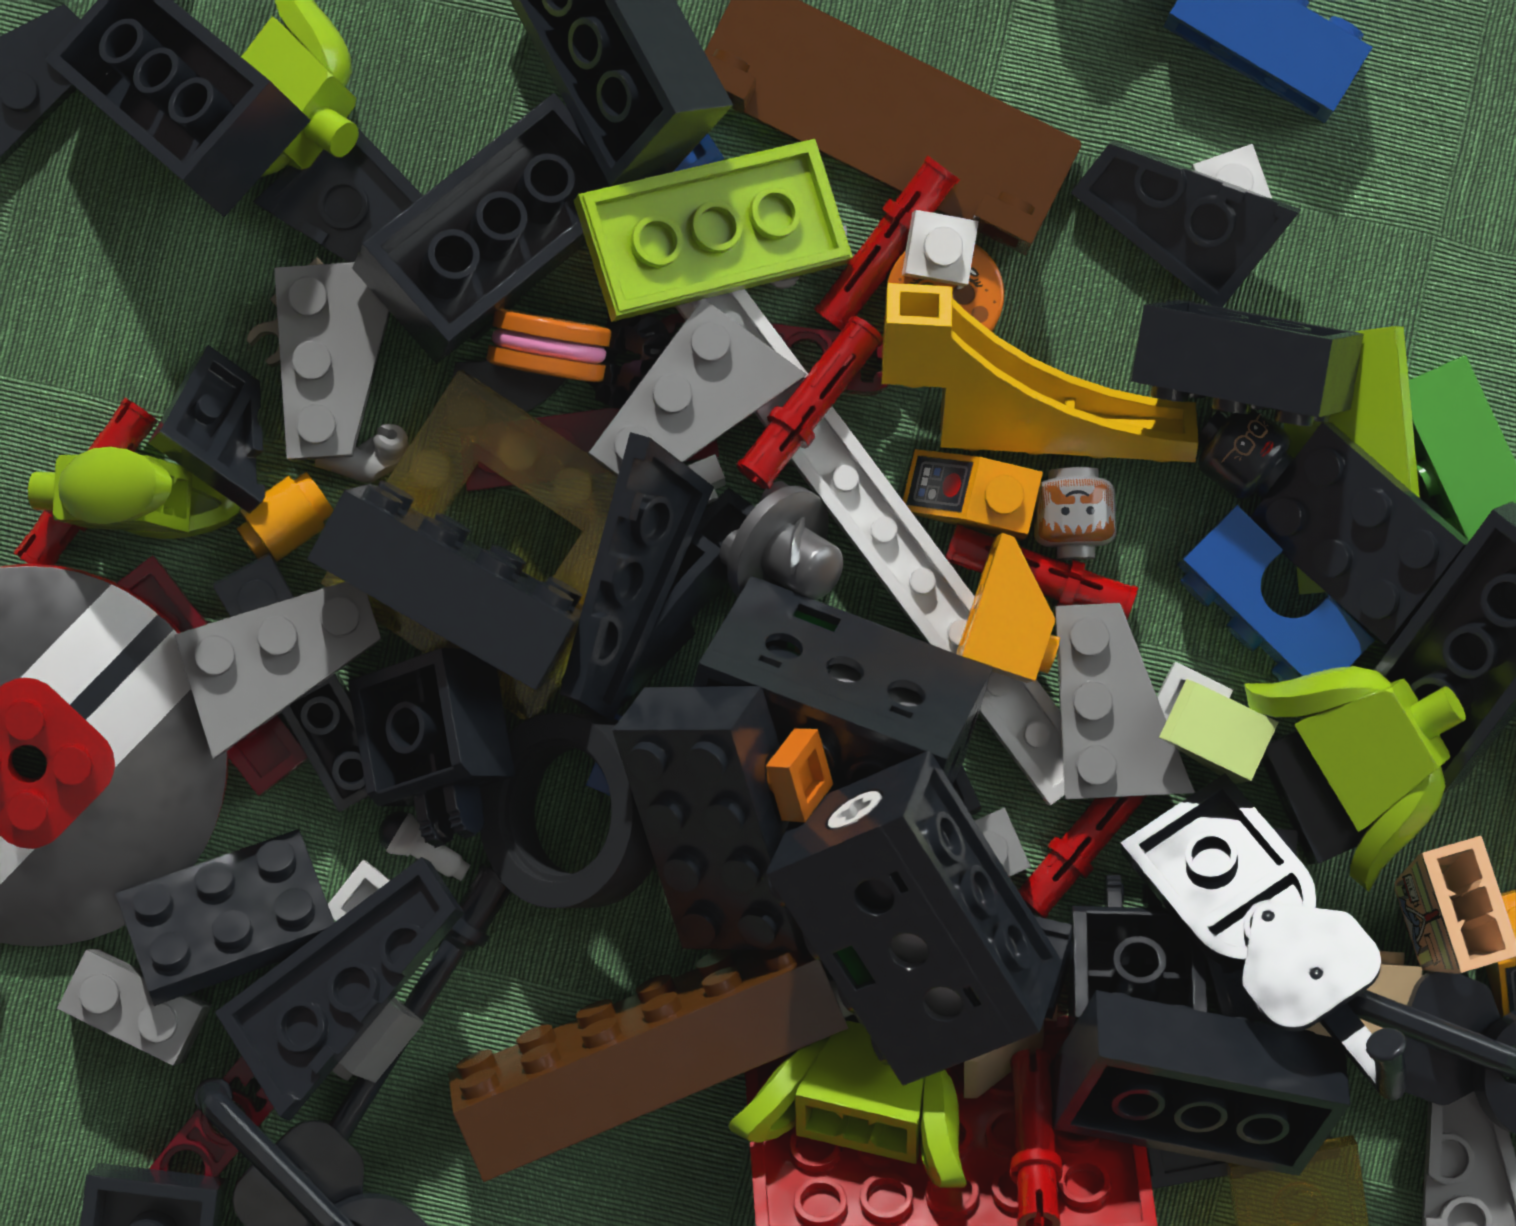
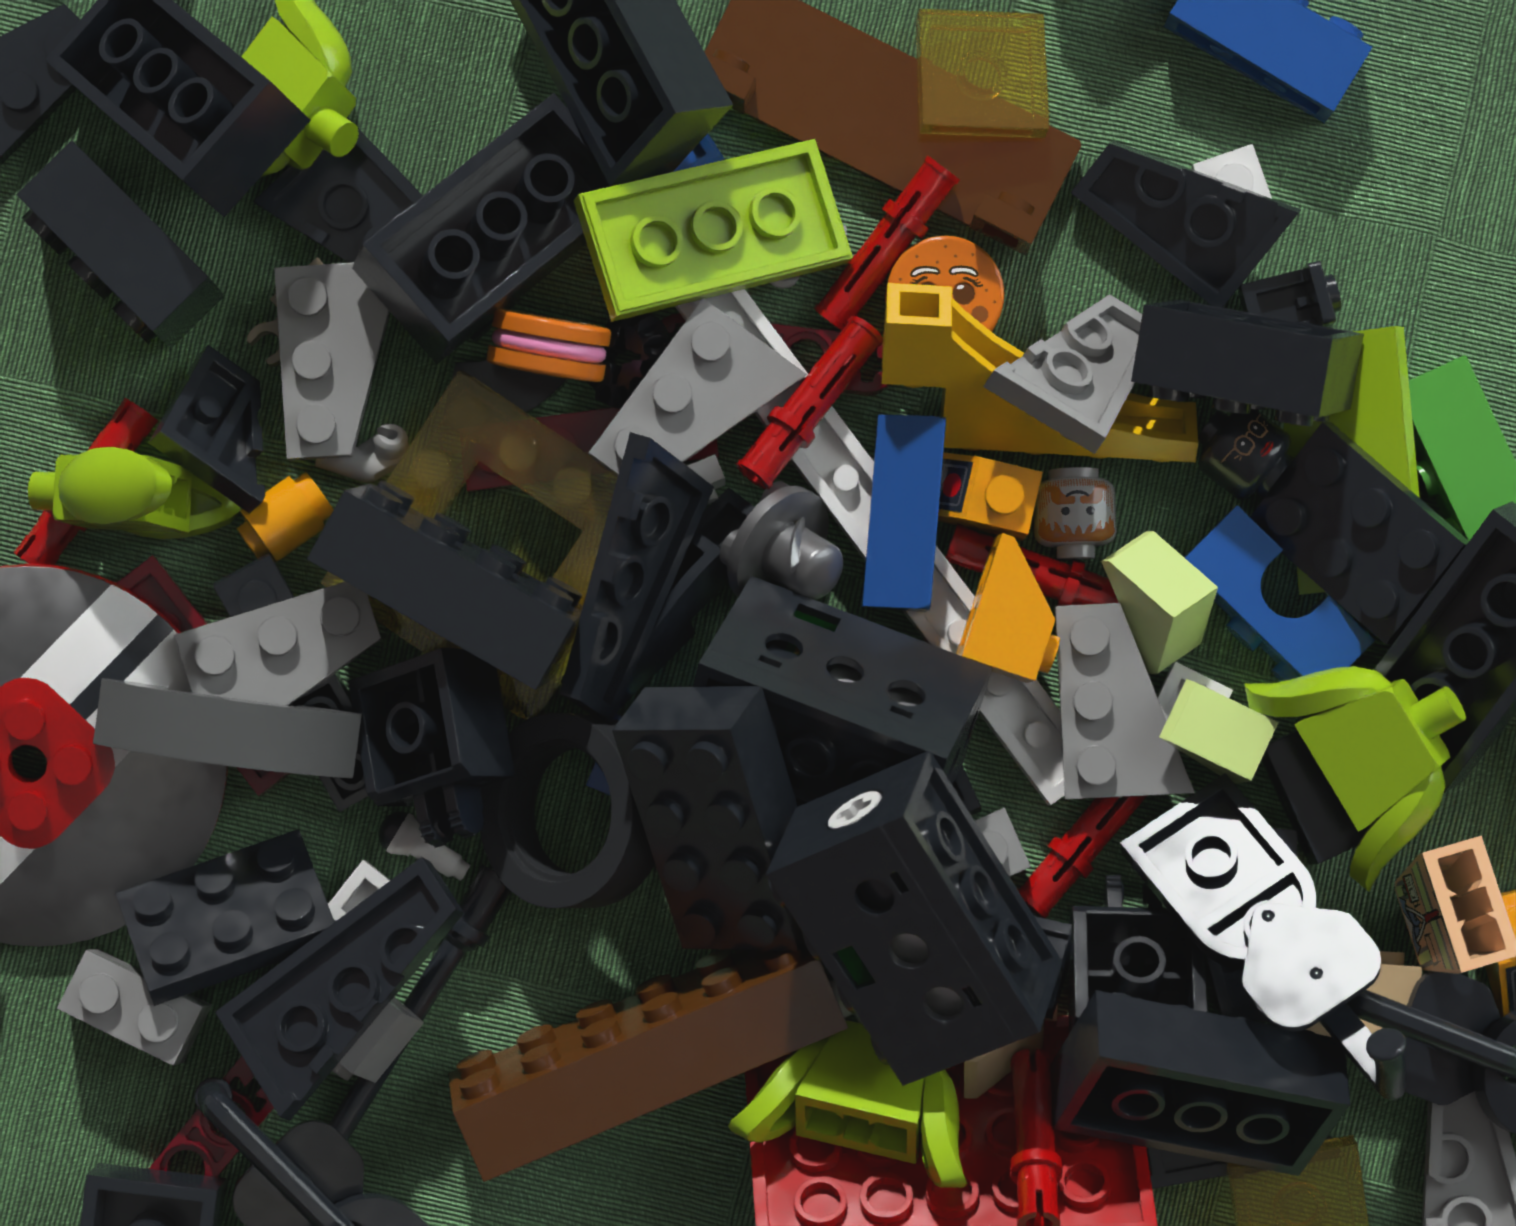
(117, 248): none -> black brick
(226, 730): none -> dark grey slope
(799, 775): orange plate -> none
(904, 512): none -> blue slope
(940, 248): white plate -> none
(982, 73): none -> clear yellow tile
(1077, 375): none -> light grey wing
(1161, 598): none -> yellowish green slope
(1294, 296): none -> black bracket

